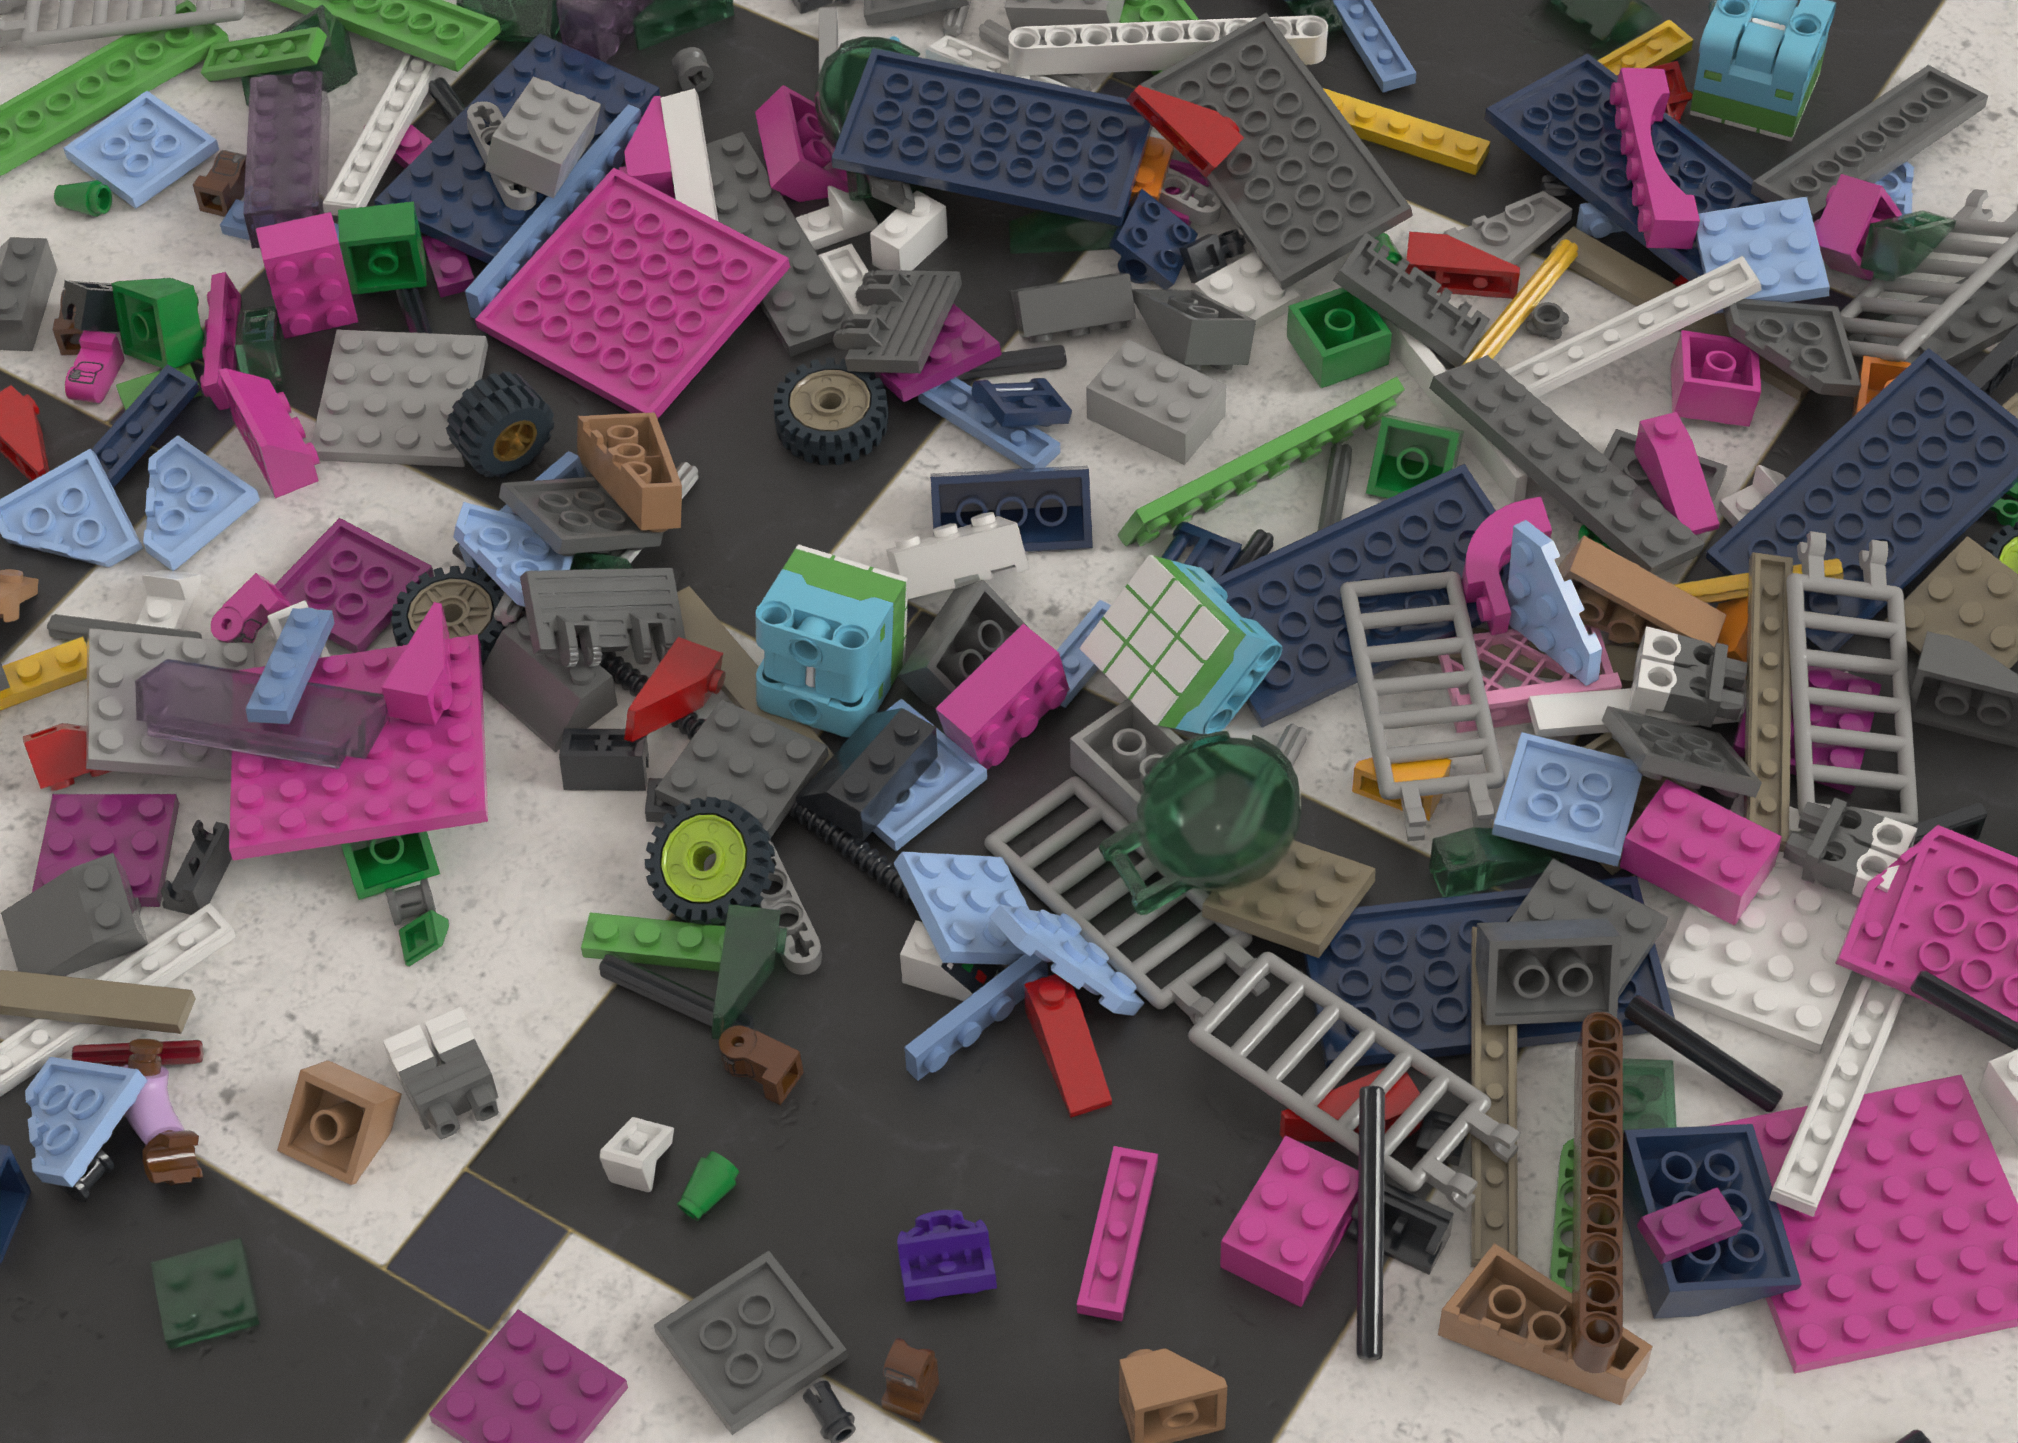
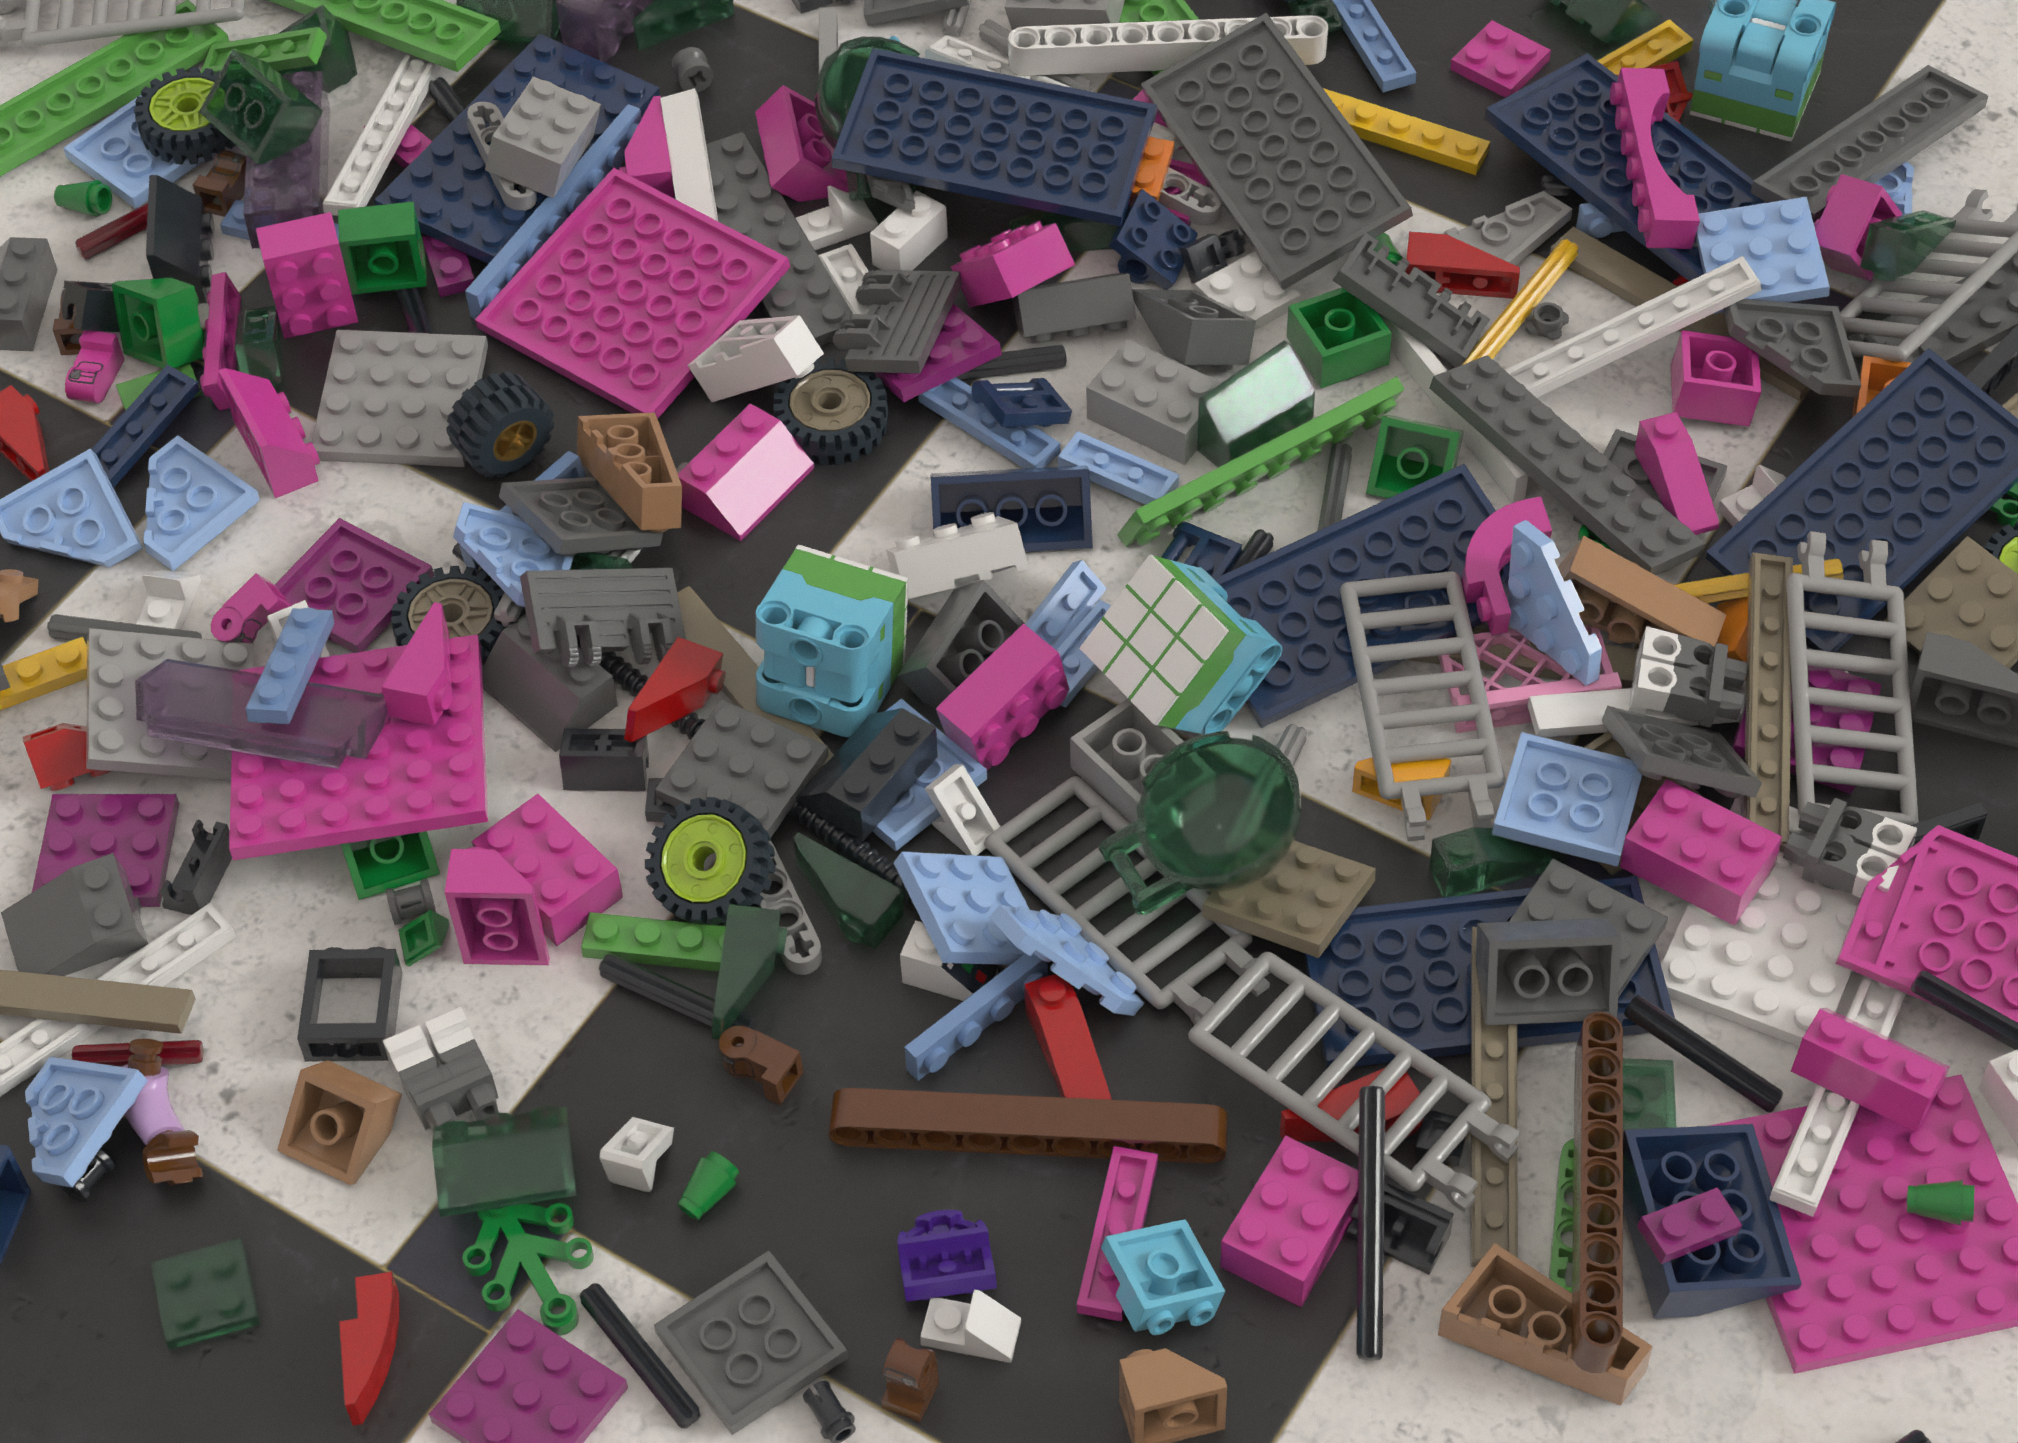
(113, 232): none -> dark red axle
(171, 119): none -> wheel
(179, 235): none -> black slope
(259, 108): none -> clear green slope
(349, 1040): none -> black window
(369, 1343): none -> red slope
(493, 910): none -> dark pink slope
(504, 1160): none -> clear green slope
(525, 1251): none -> green plant
(558, 862): none -> dark pink brick
(640, 1355): none -> black axle
(744, 473): none -> slope
(756, 356): none -> white wedge
(855, 898): none -> clear green slope
(963, 810): none -> white slope
(971, 1329): none -> white slope
(1012, 263): none -> dark pink brick
(1026, 1124): none -> reddish brown beam
(1066, 604): none -> light blue plate
(1118, 469): none -> light blue plate
(1163, 1277): none -> medium azure plate
(1193, 130): red slope -> none
(1254, 406): none -> clear green slope
(1500, 59): none -> dark pink plate
(1869, 1068): none -> dark pink slope
(1942, 1201): none -> green cone

